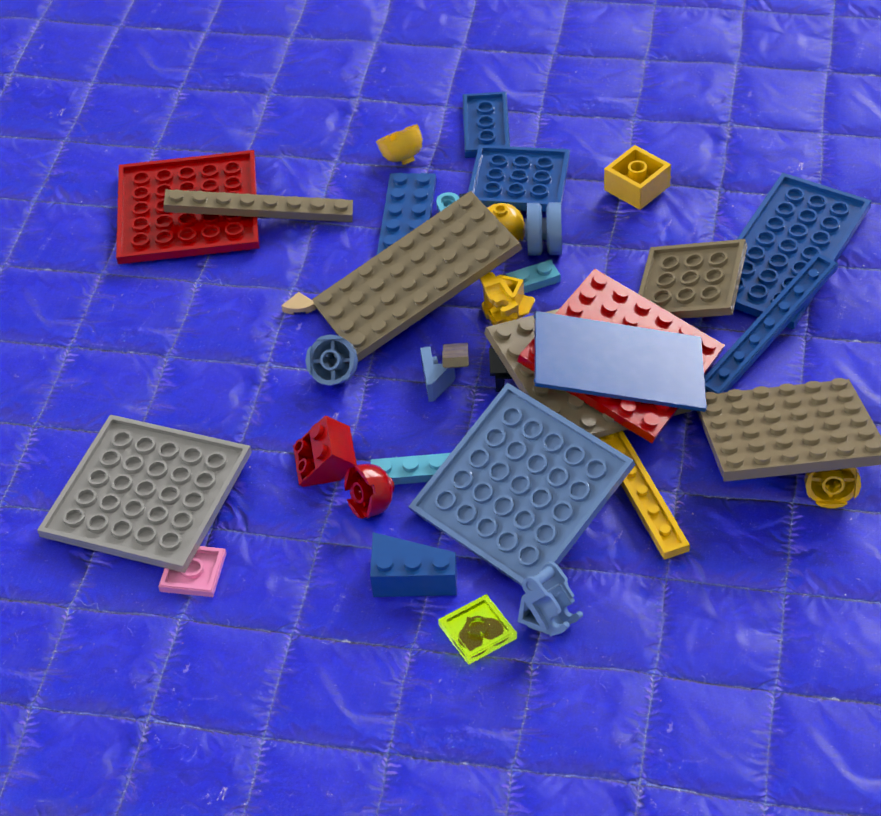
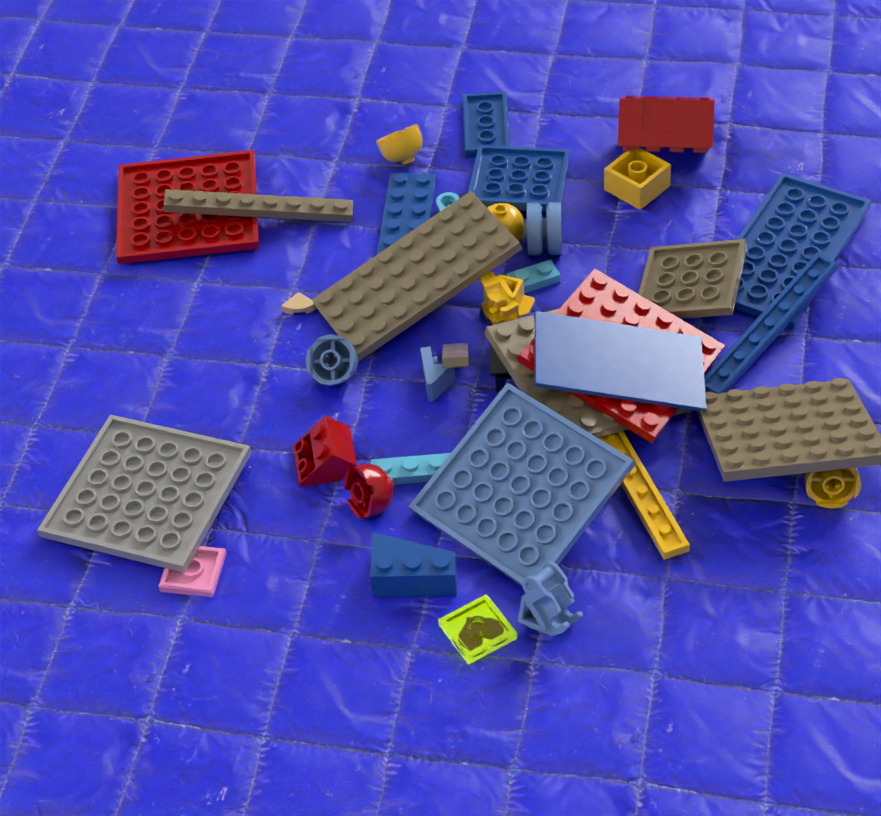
(666, 123): none -> red container

